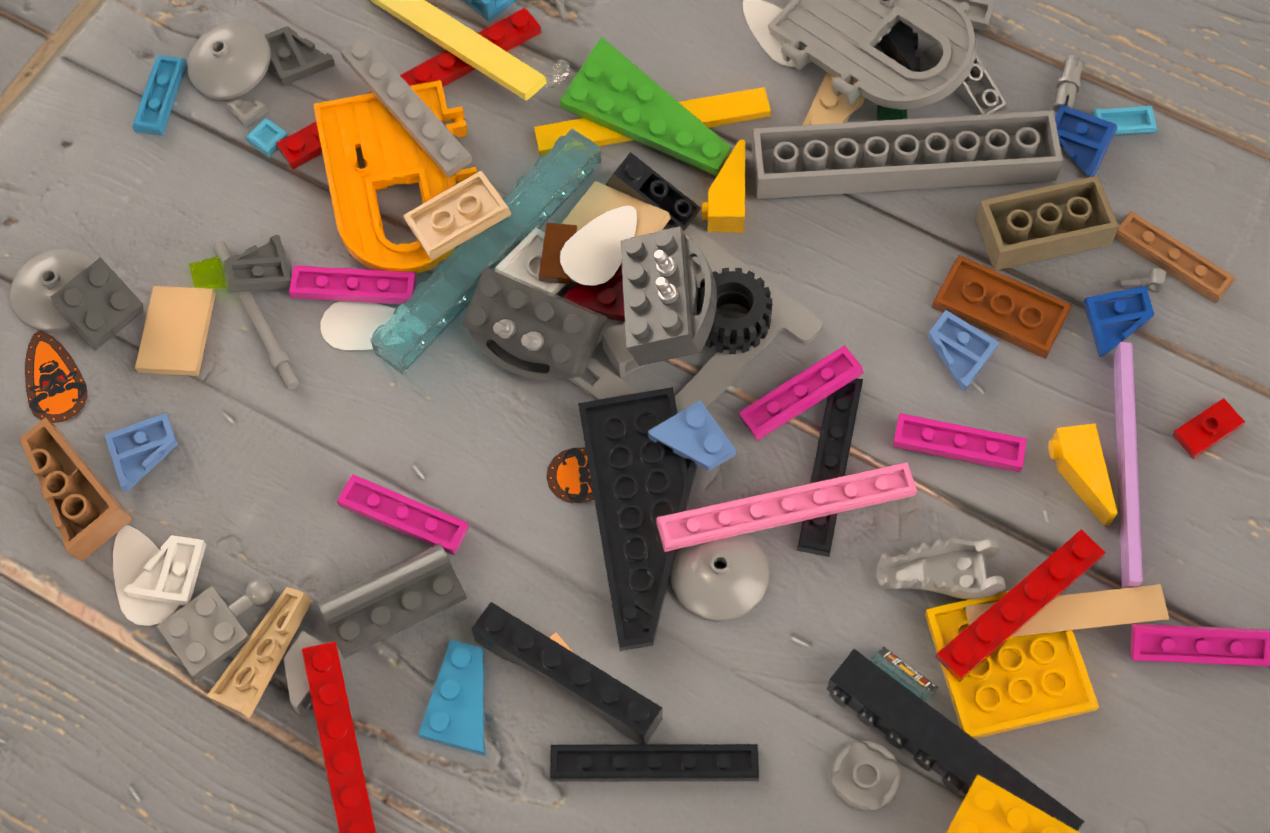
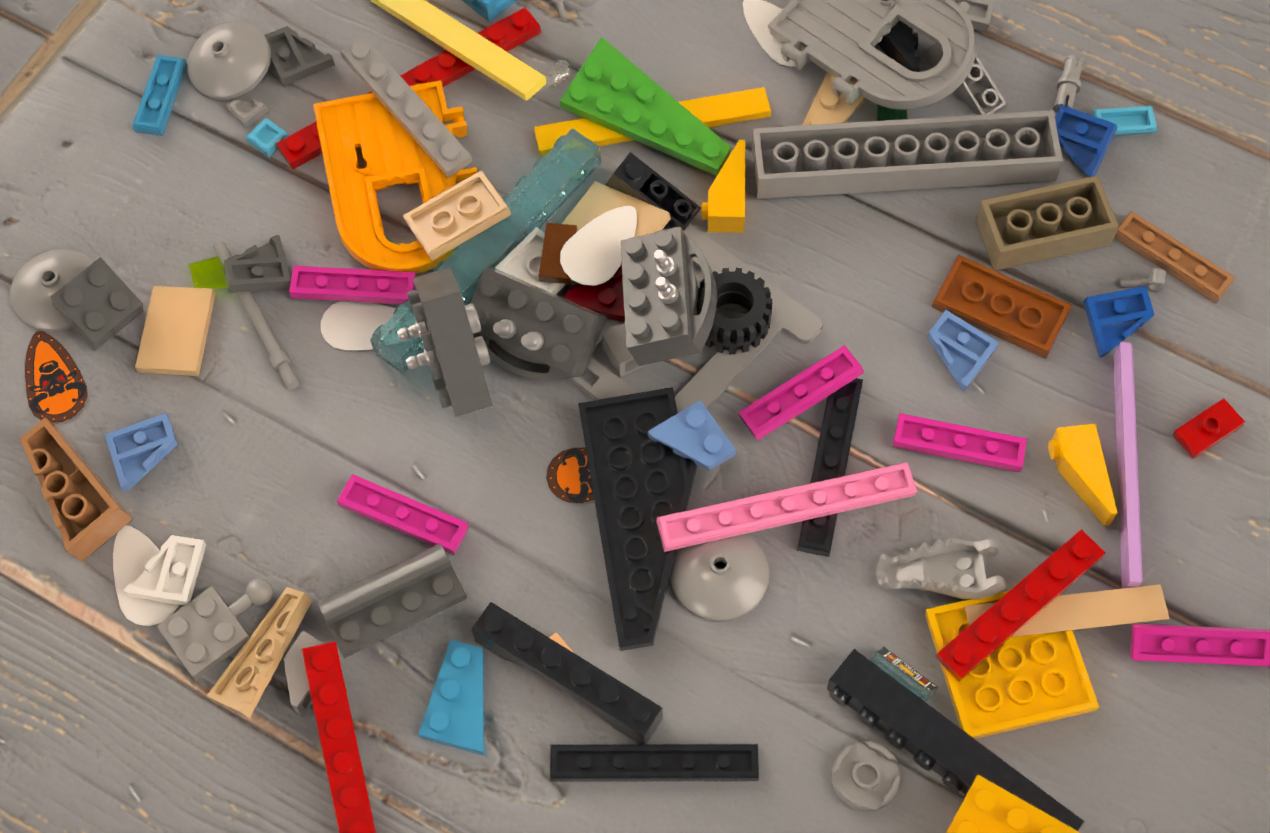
(448, 342): none -> dark grey piece

